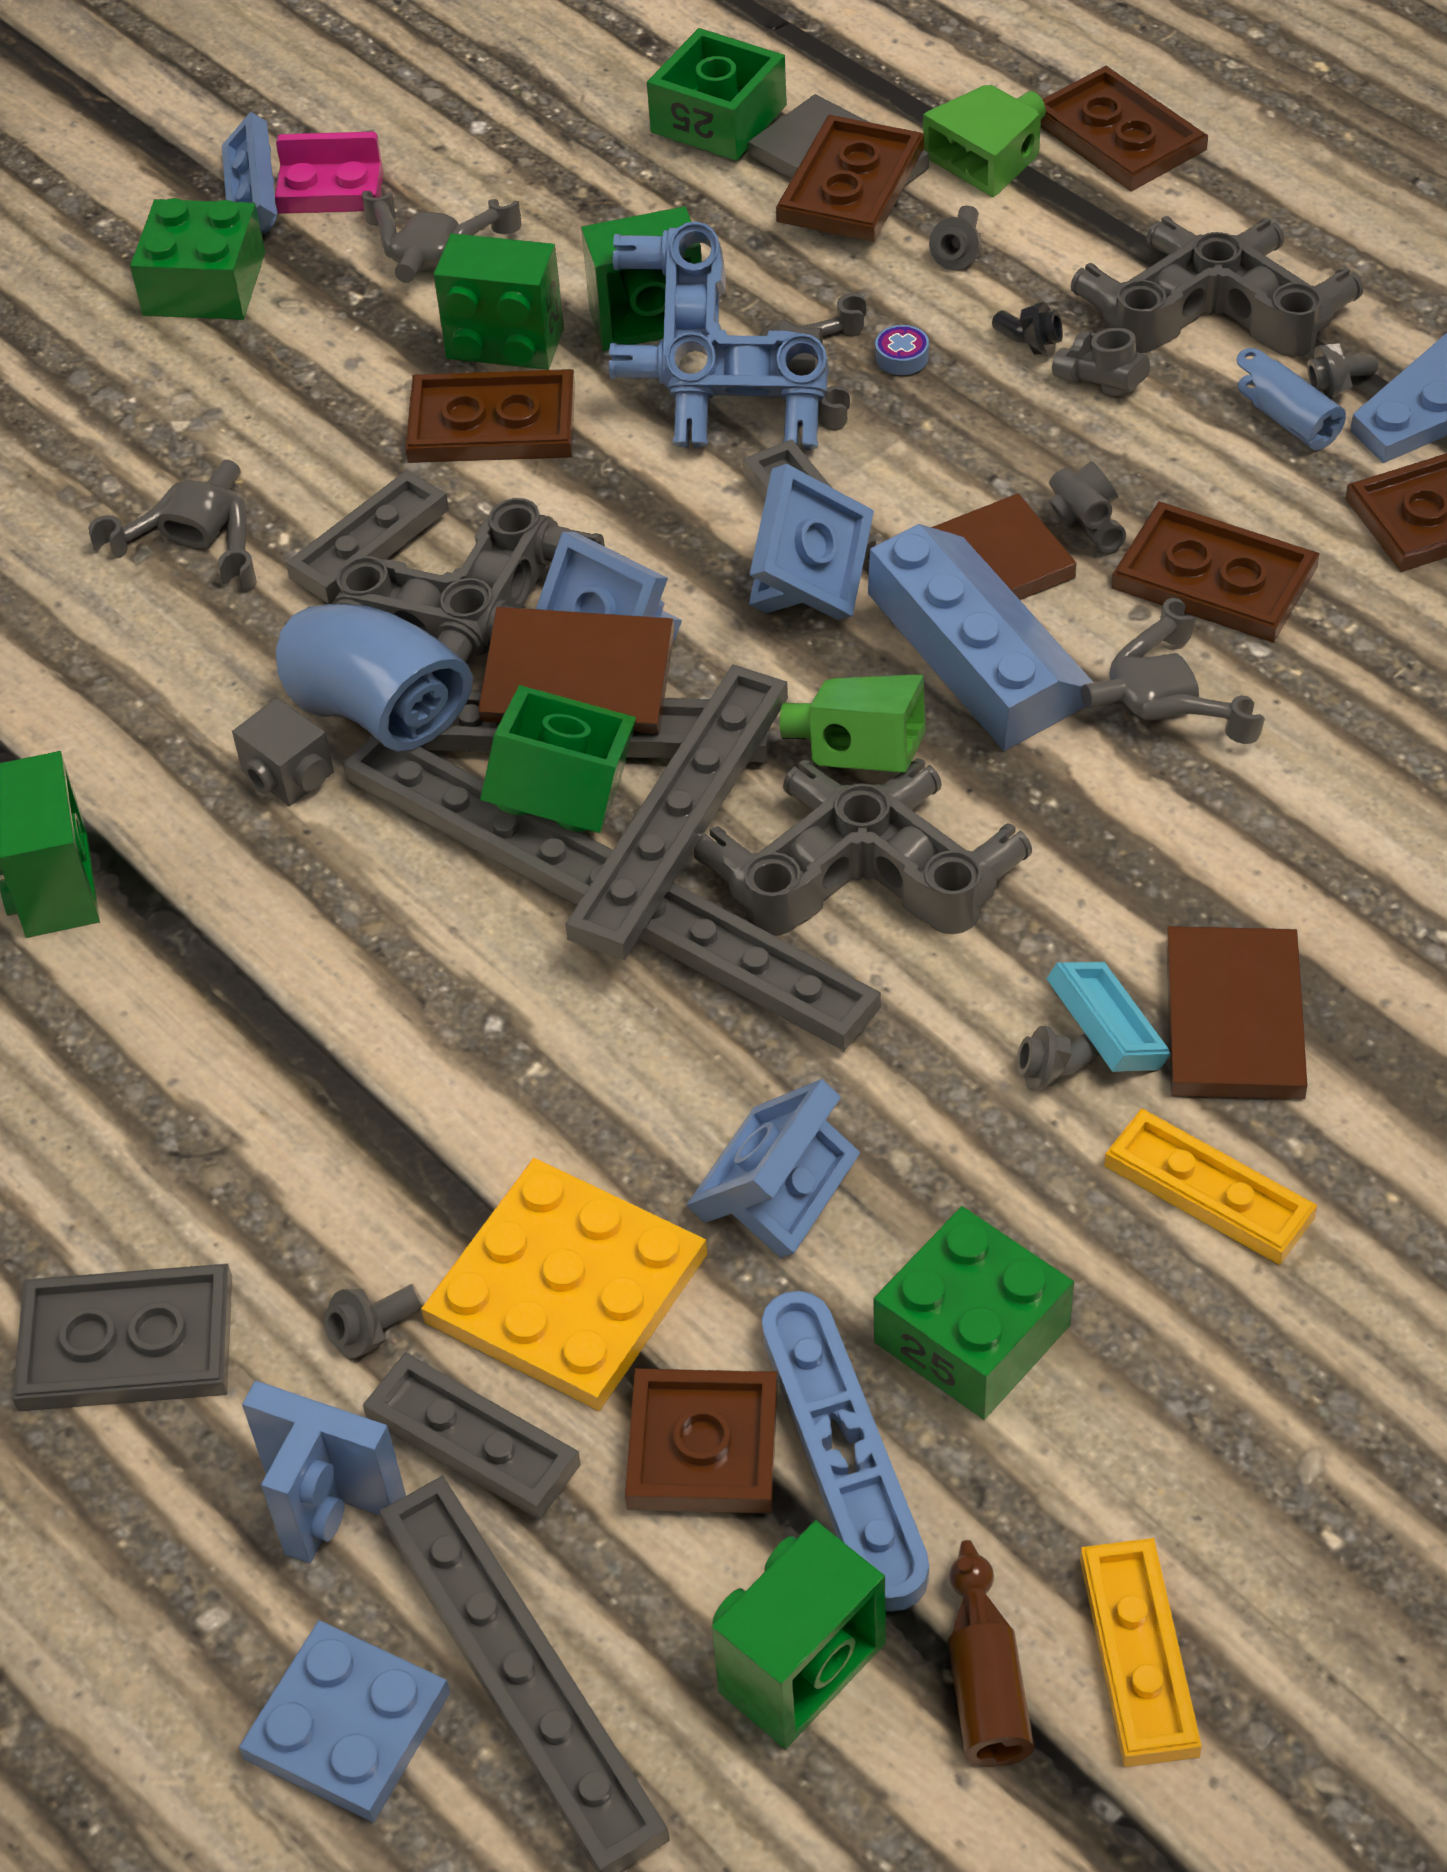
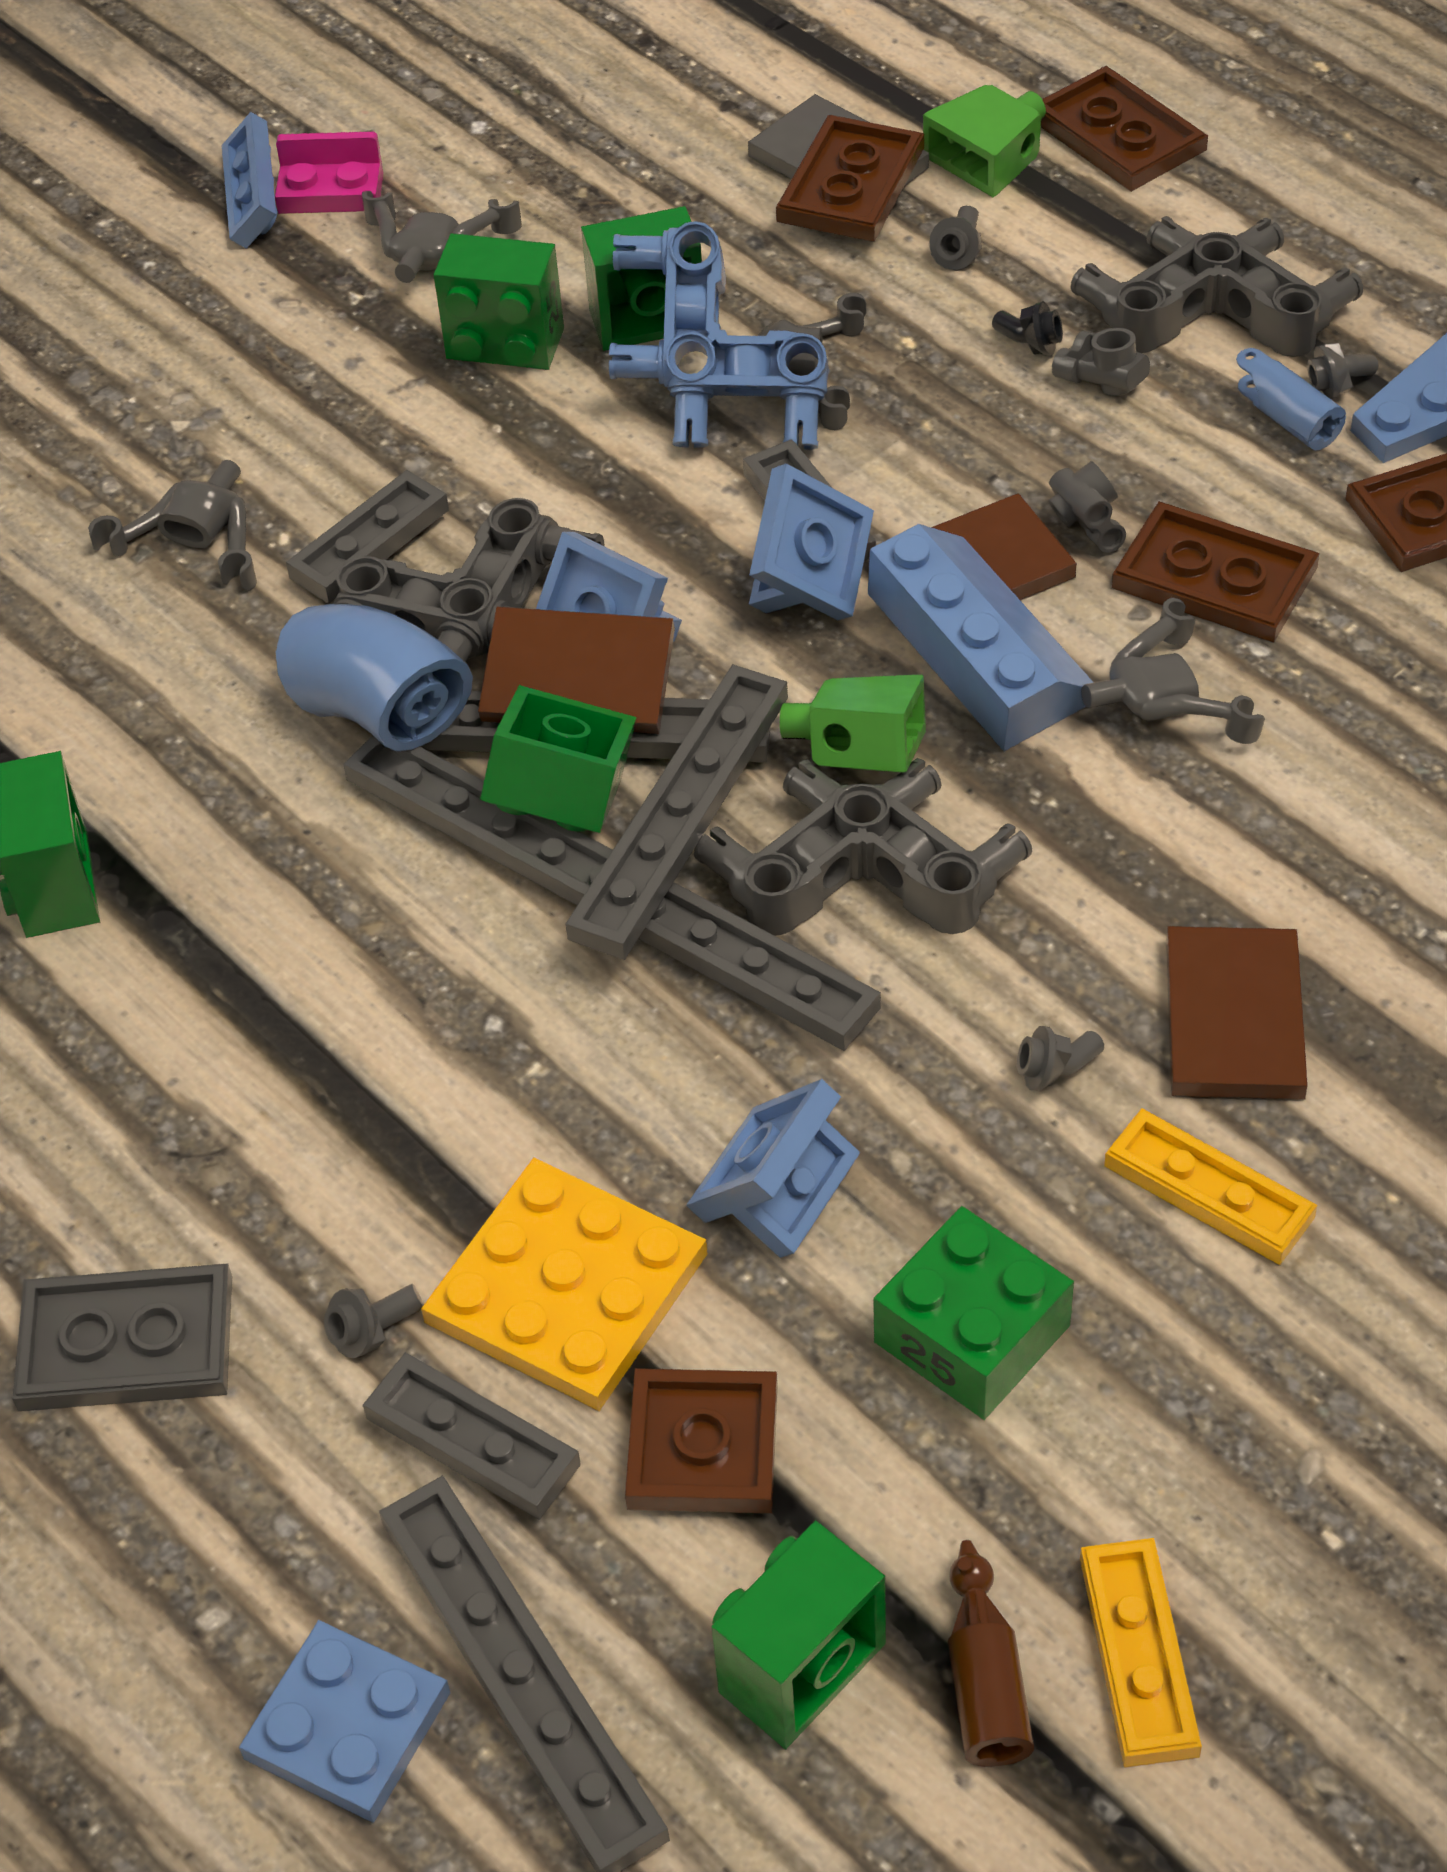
(198, 259): green brick -> none
(282, 752): dark grey brick -> none
(316, 1463): medium blue bracket -> none
(491, 416): reddish brown tile -> none
(717, 93): green brick -> none
(822, 1387): medium blue piece -> none
(902, 349): tile -> none
(1108, 1016): medium azure tile -> none

